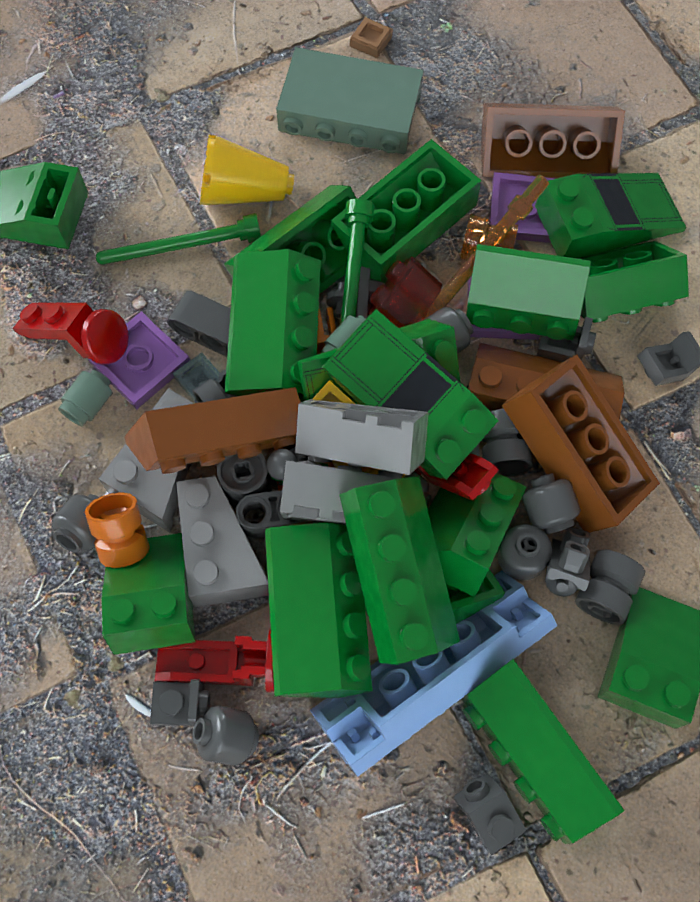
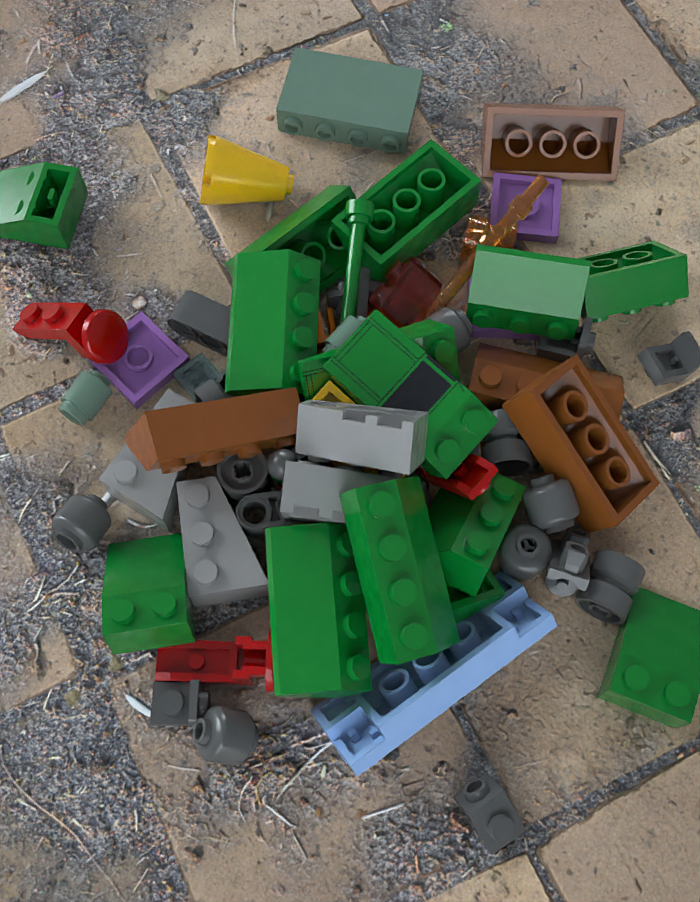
(117, 529): orange wheel -> none
(245, 229): green piece -> none
(371, 37): medium nougat tile -> none
(540, 755): green slope -> none
(606, 212): green slope -> none

